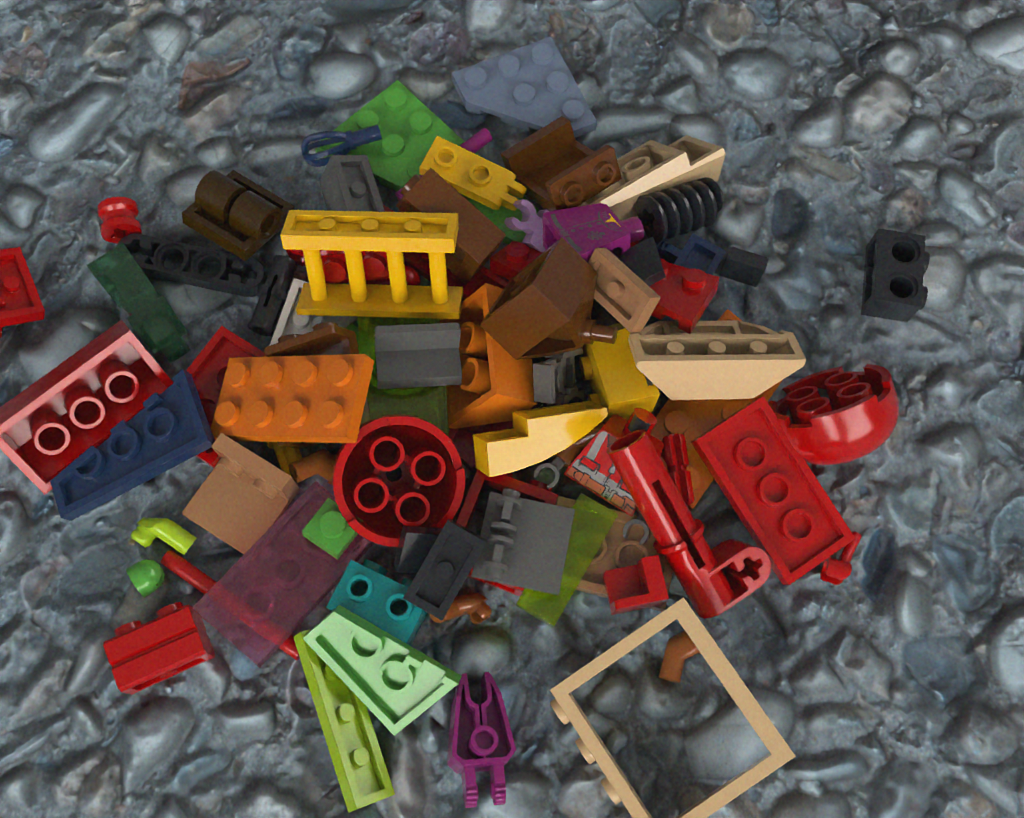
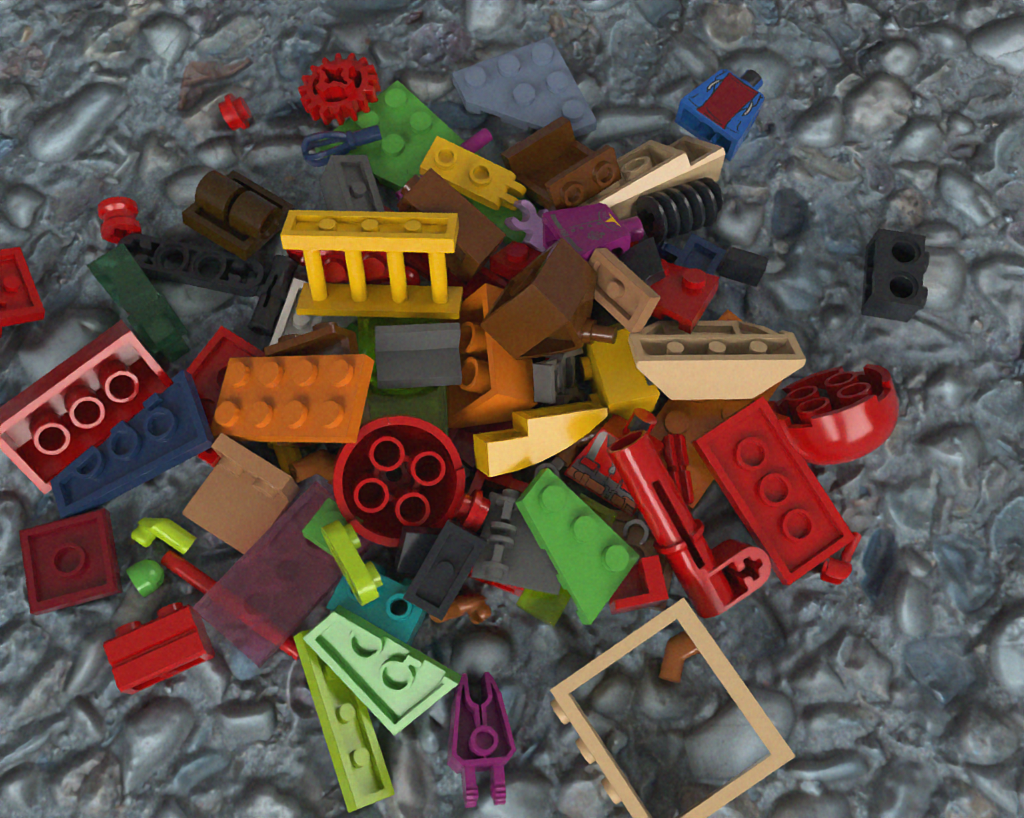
(70, 561): none -> dark red plate
(235, 112): none -> red plate
(339, 89): none -> red gear
(343, 546): none -> lime plate
(472, 510): none -> red plate
(580, 544): none -> bright green wing
(722, 109): none -> torso

